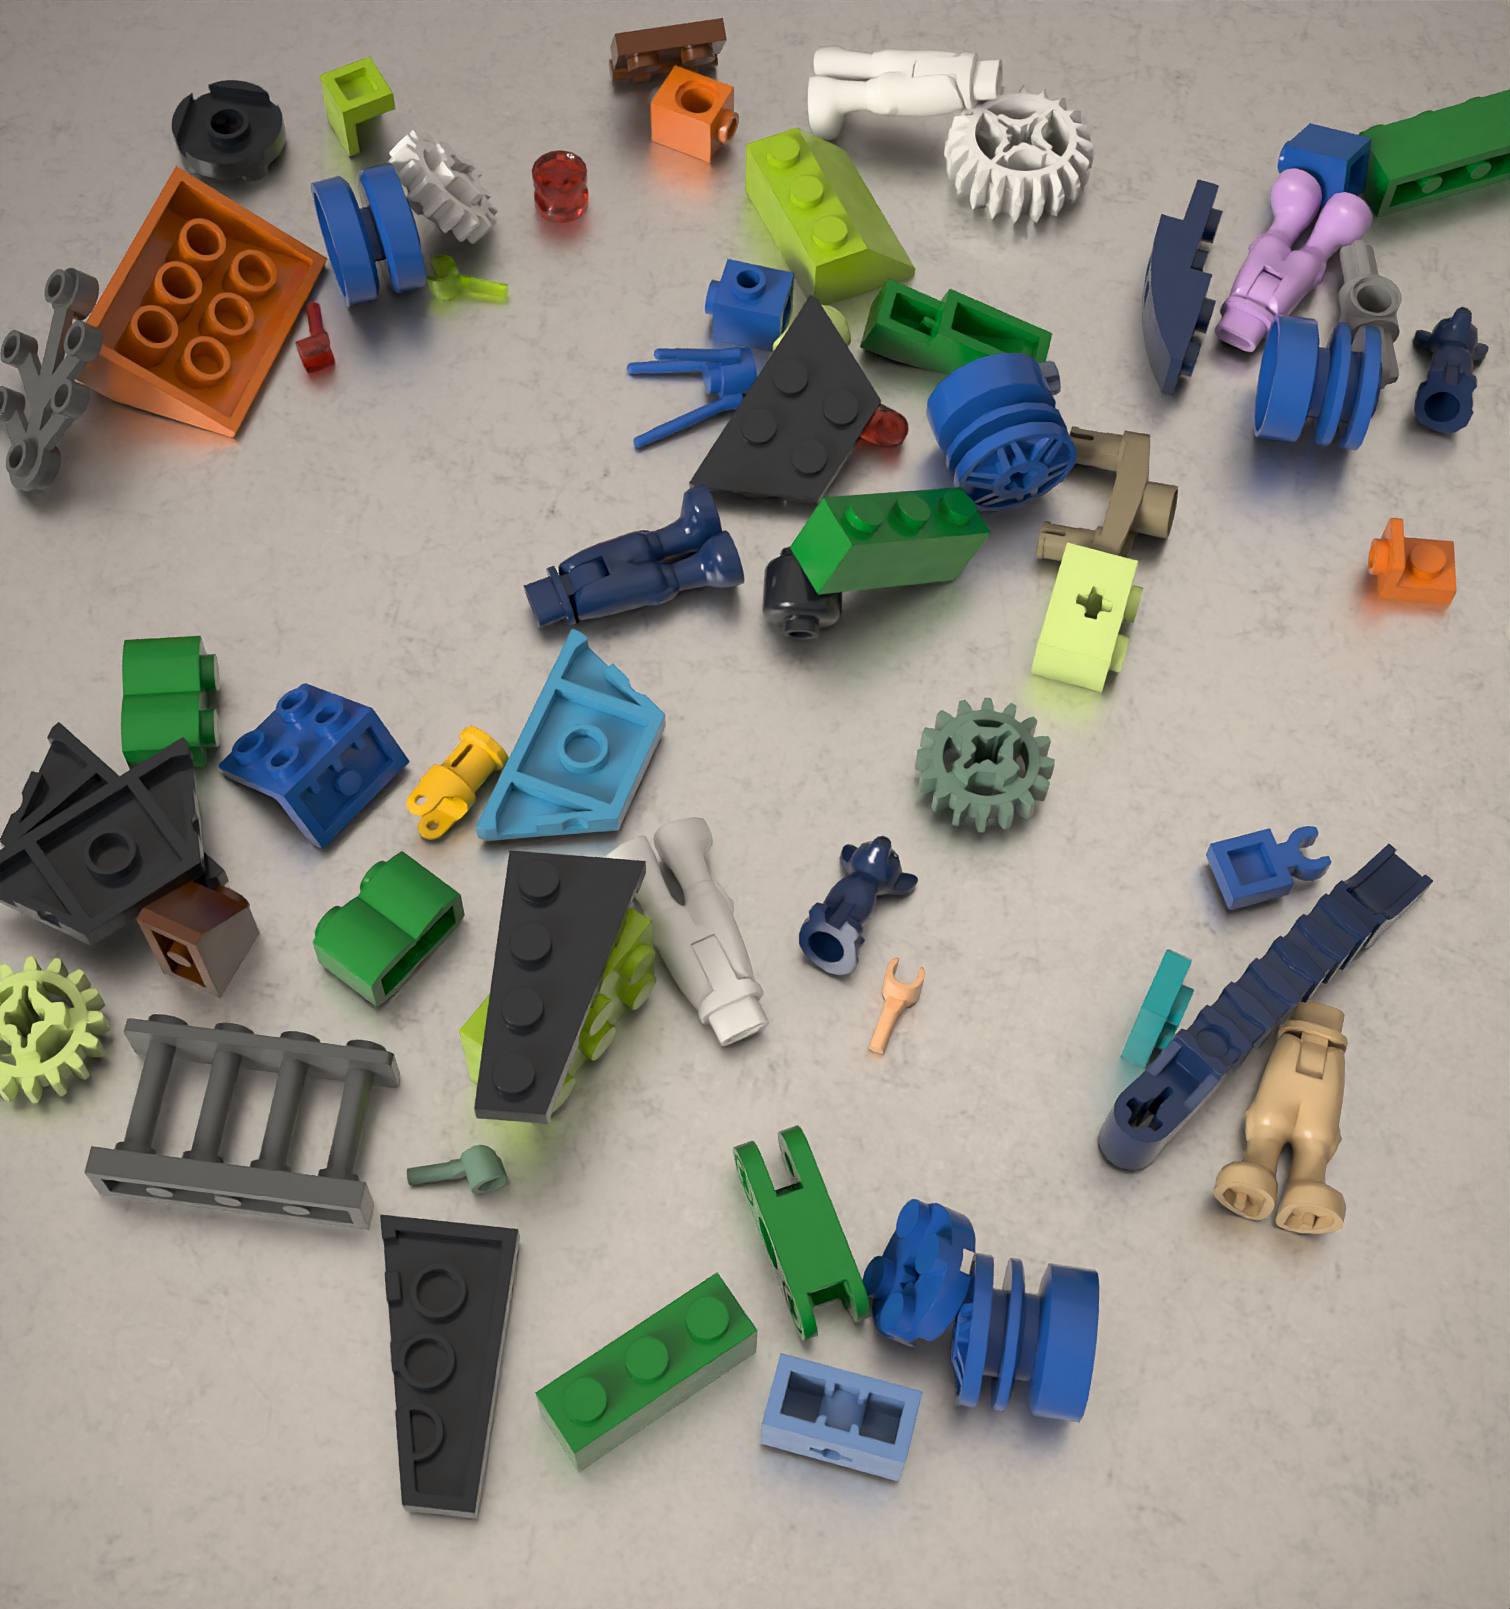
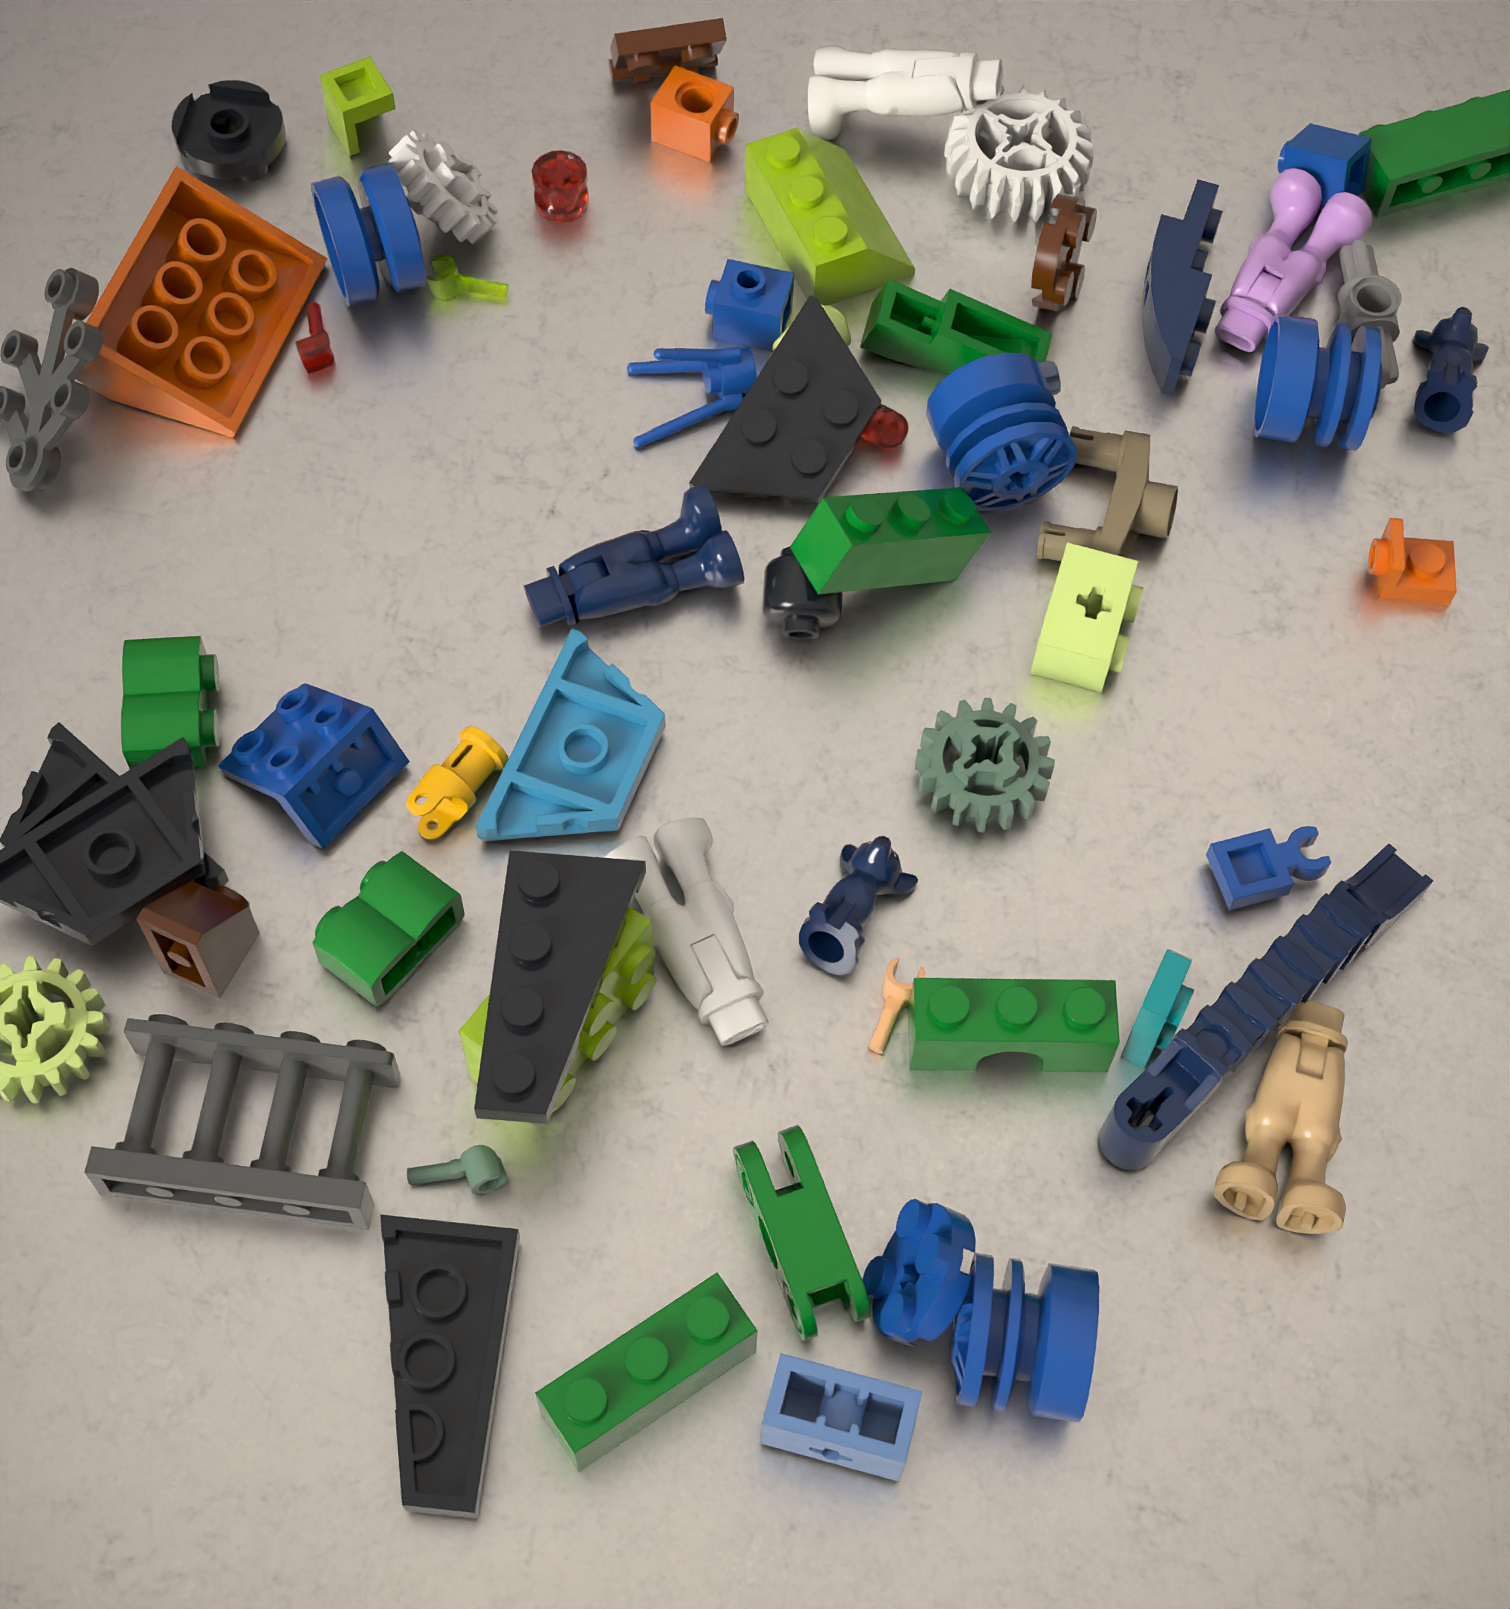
(969, 1018): none -> green arch
(1058, 252): none -> reddish brown plate

